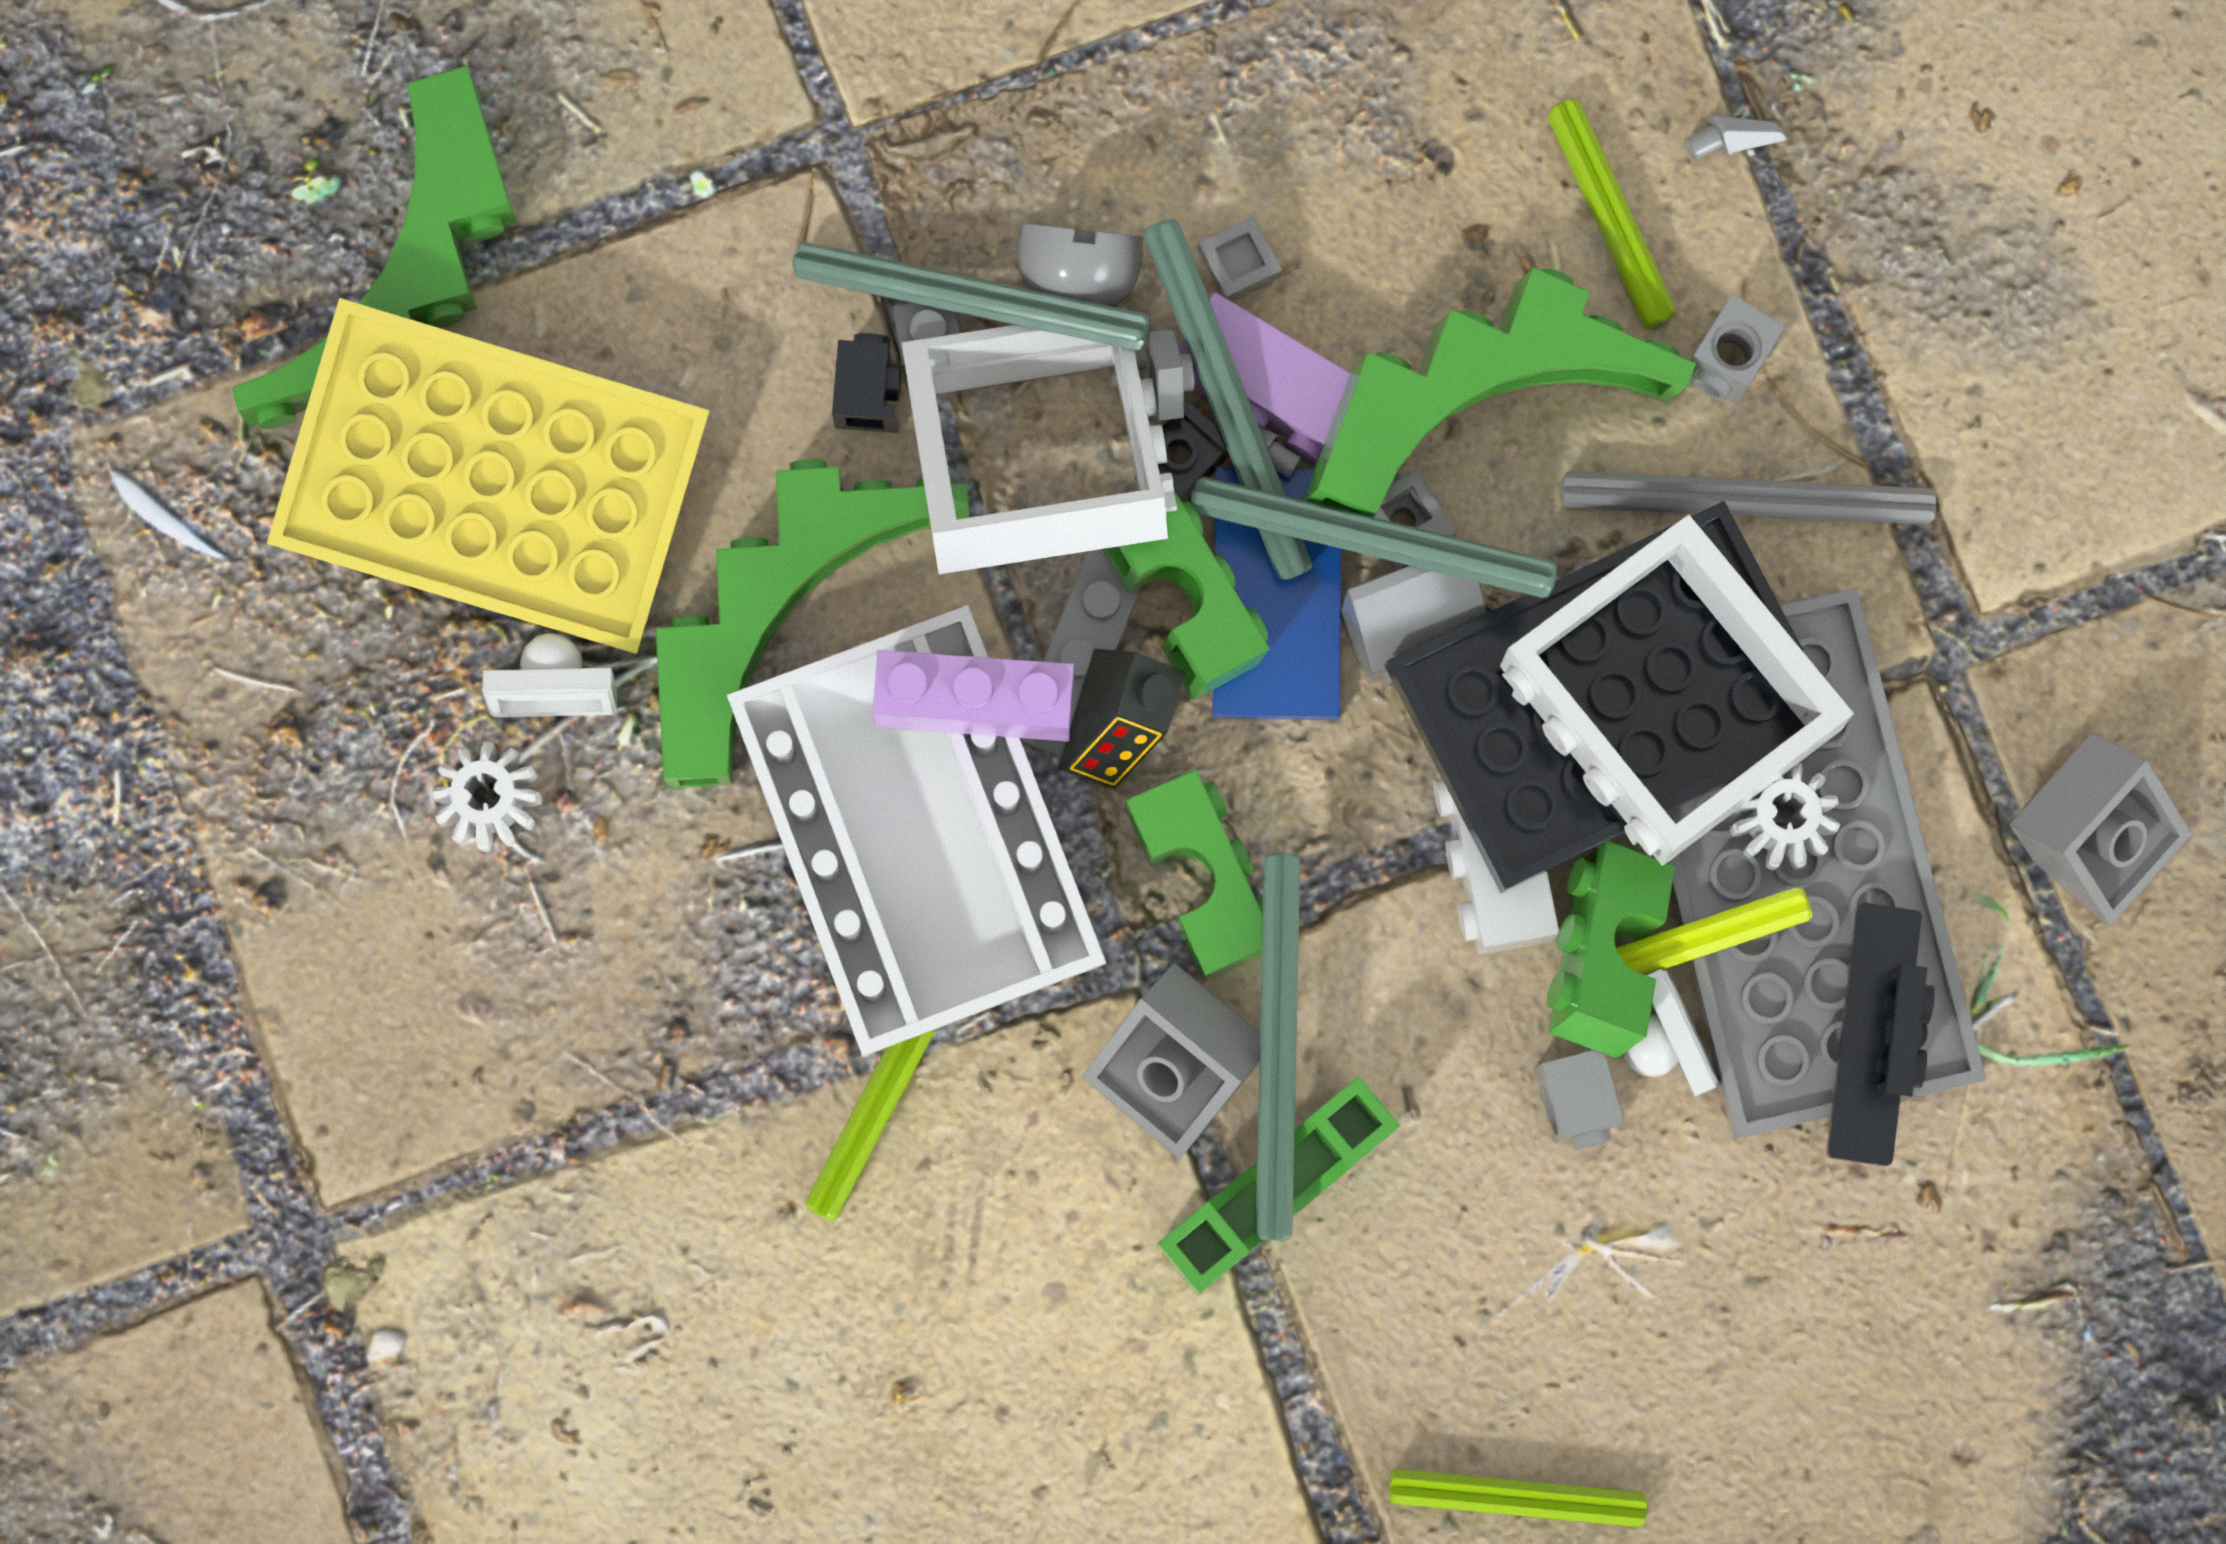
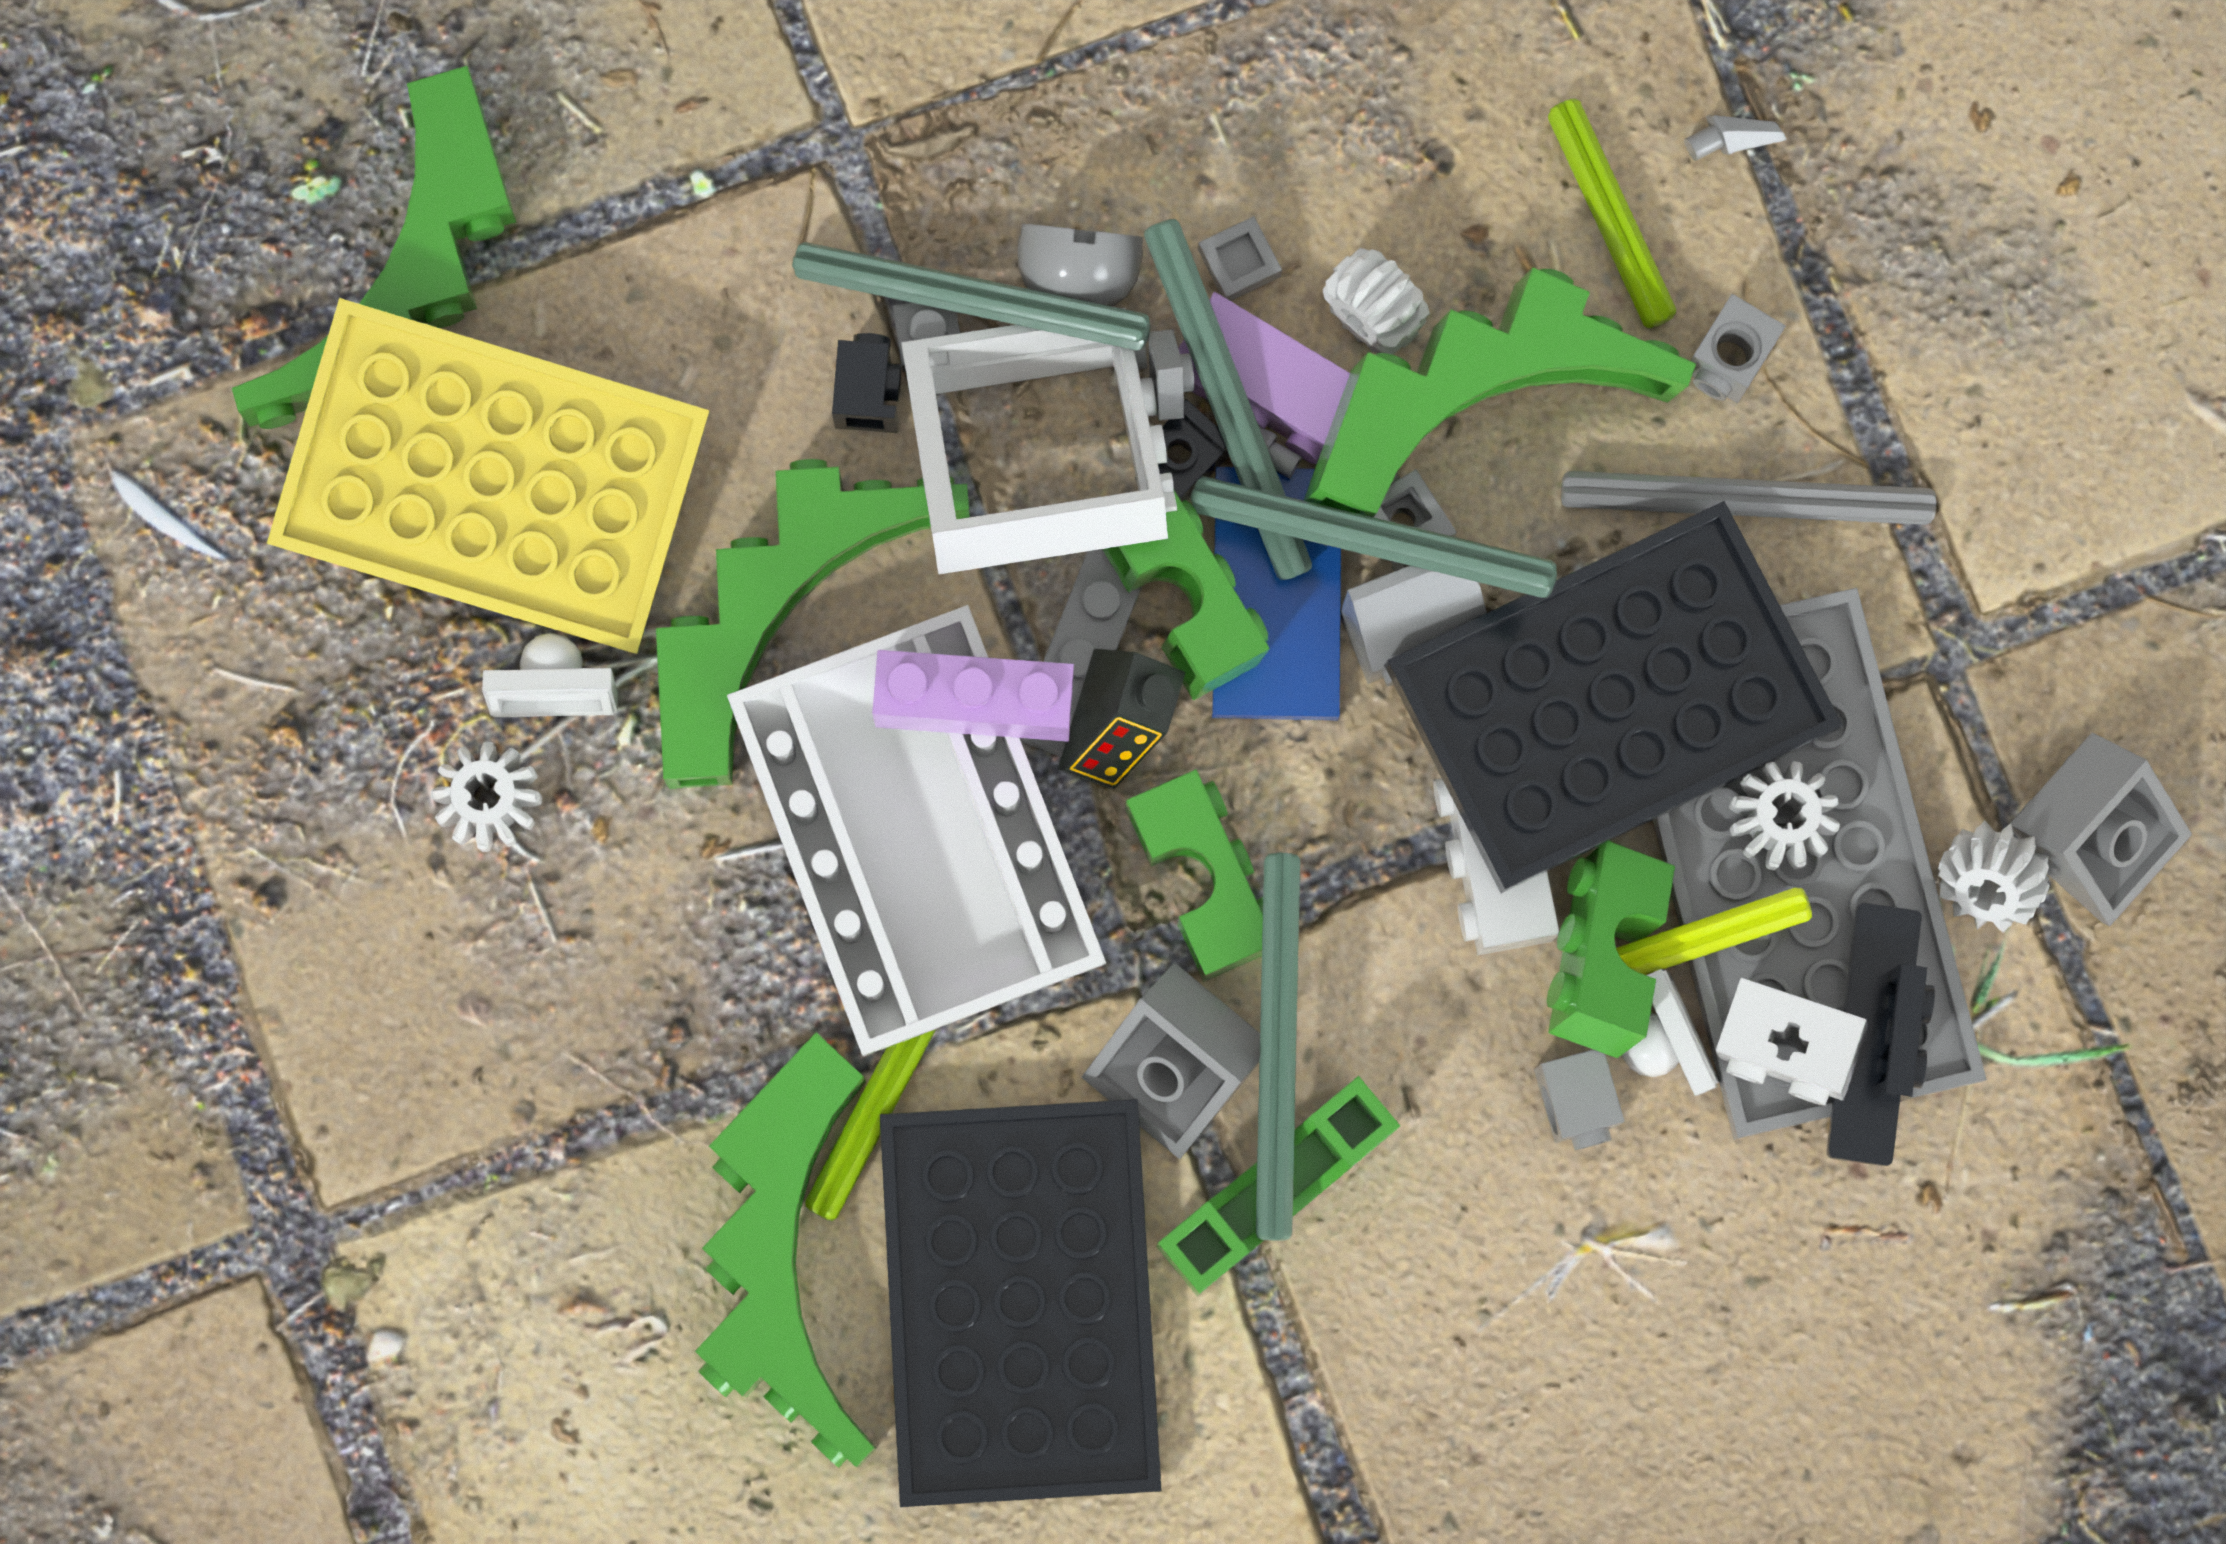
(765, 1336): none -> bright green arch
(1019, 1303): none -> black plate
(1376, 301): none -> white gear
(1517, 1497): lime axle -> none
(1750, 627): white window -> none
(1828, 1034): none -> white brick
(1994, 876): none -> white gear

